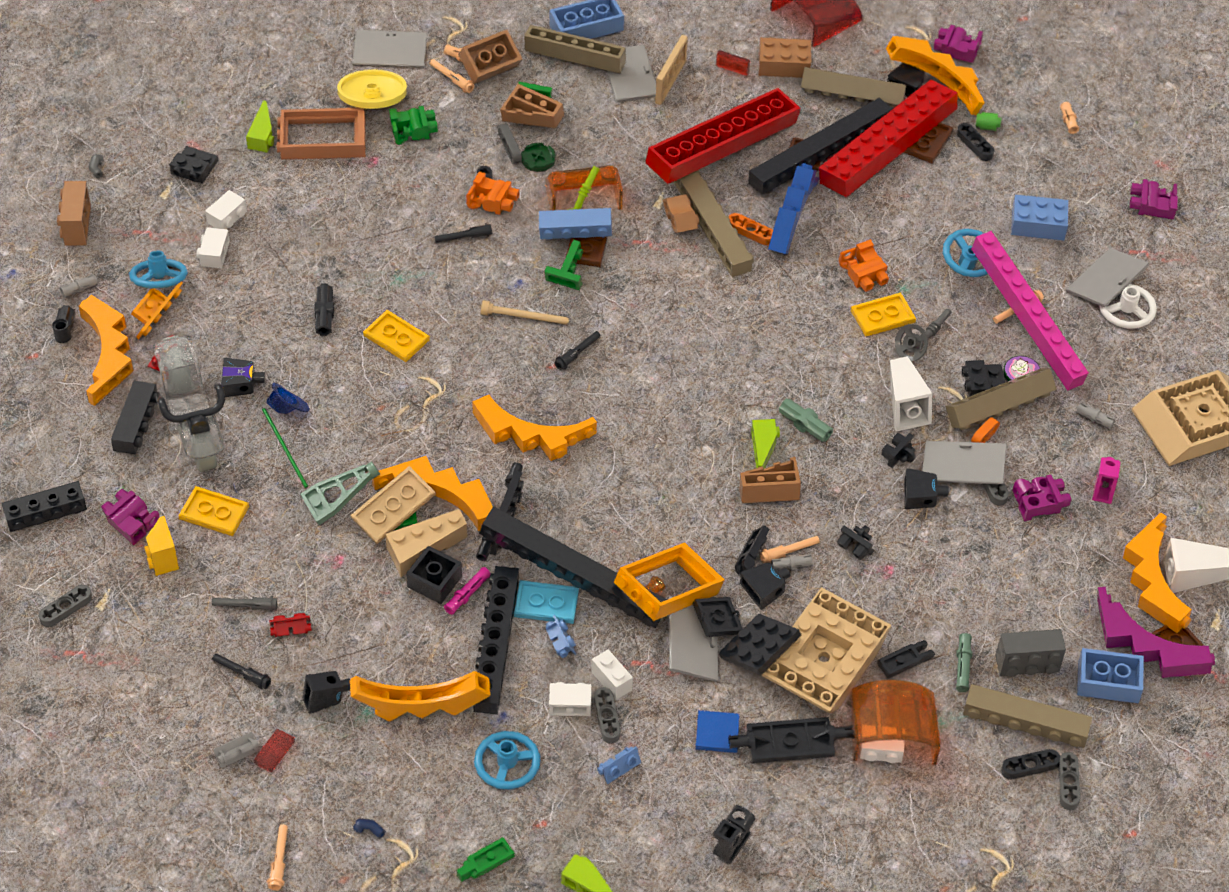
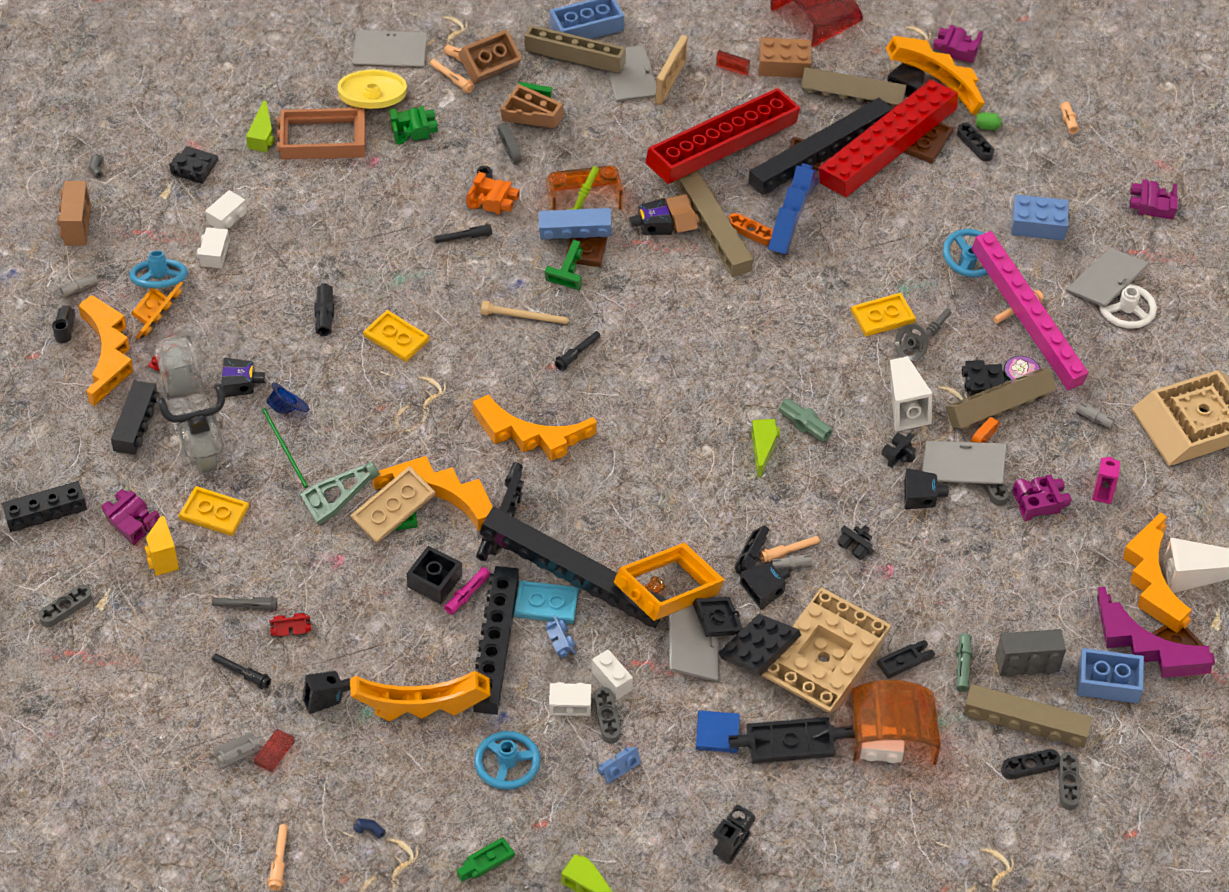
(438, 532): tan wedge -> none
(538, 157): dark green tile -> none
(653, 218): none -> black torso
(771, 484): medium nougat wedge -> none
(870, 267): orange hips -> none

